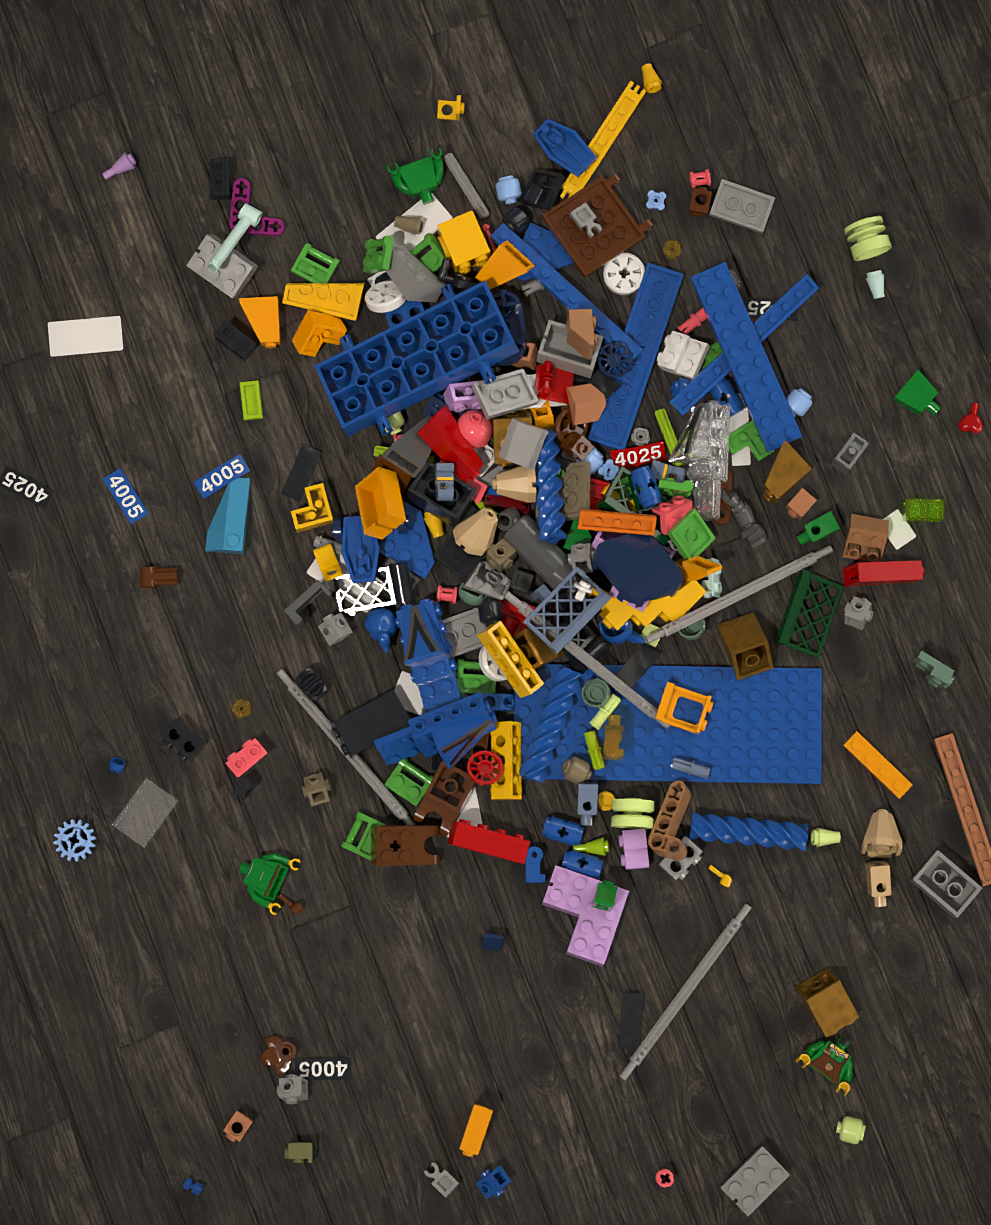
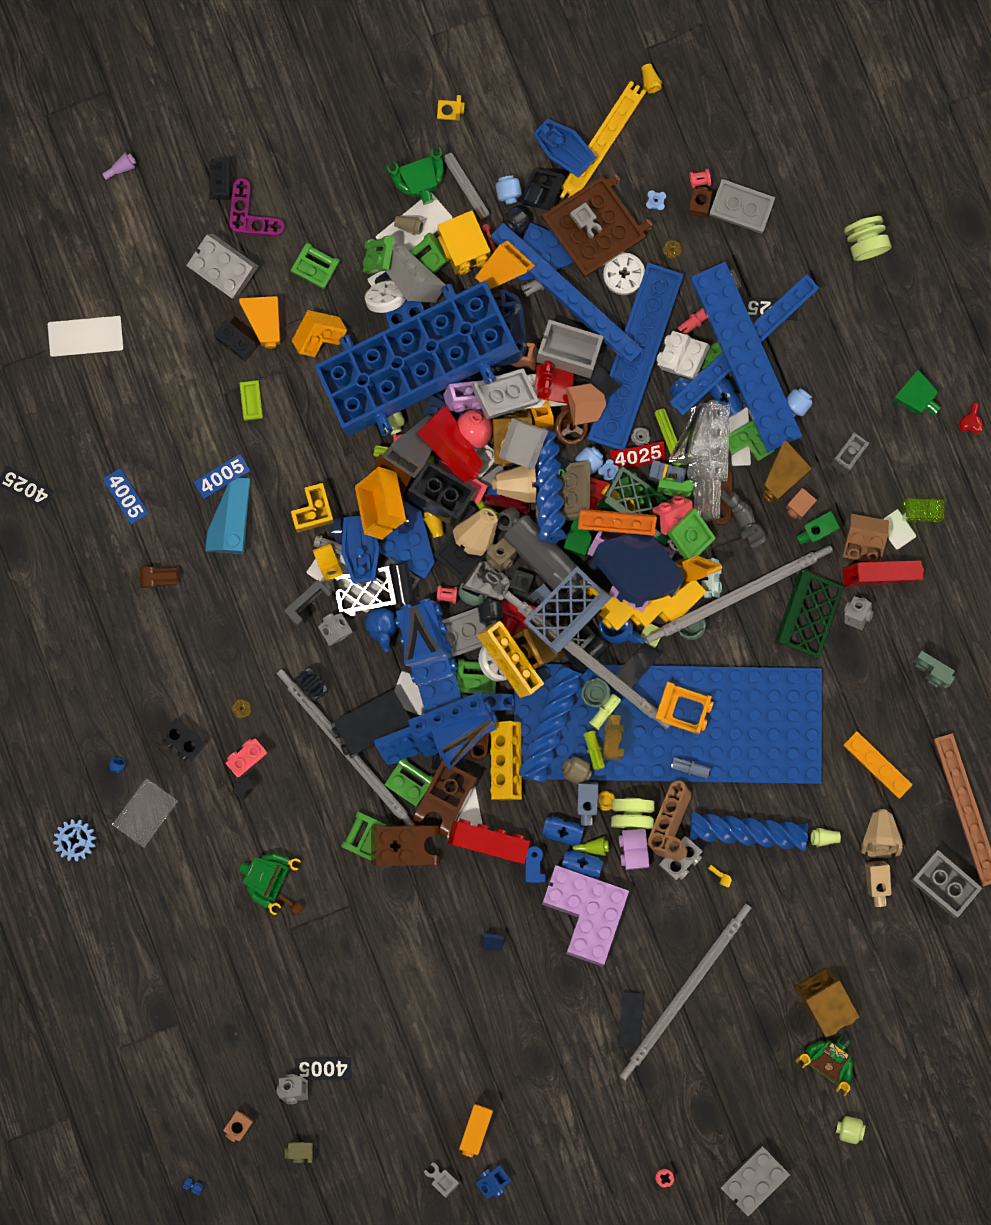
(248, 216): light aqua piece -> none
(275, 1054): reddish brown plate -> none
(301, 473): black sticker -> none
(316, 789): dark tan brick -> none
(328, 298): yellow wing -> none
(444, 481): sand blue leg -> none
(457, 280): black plate -> none
(484, 768): red wheel -> none
(576, 446): reddish brown brick -> none
(580, 331): medium nougat slope -> none
(581, 557): light grey brick -> none
(583, 587): white plate -> none
(604, 896): green slope -> none
(614, 359): dark blue wheel -> none
(648, 496): blue piece -> none
(745, 646): pearl gold slope -> none
(876, 283): light aqua cone -> none

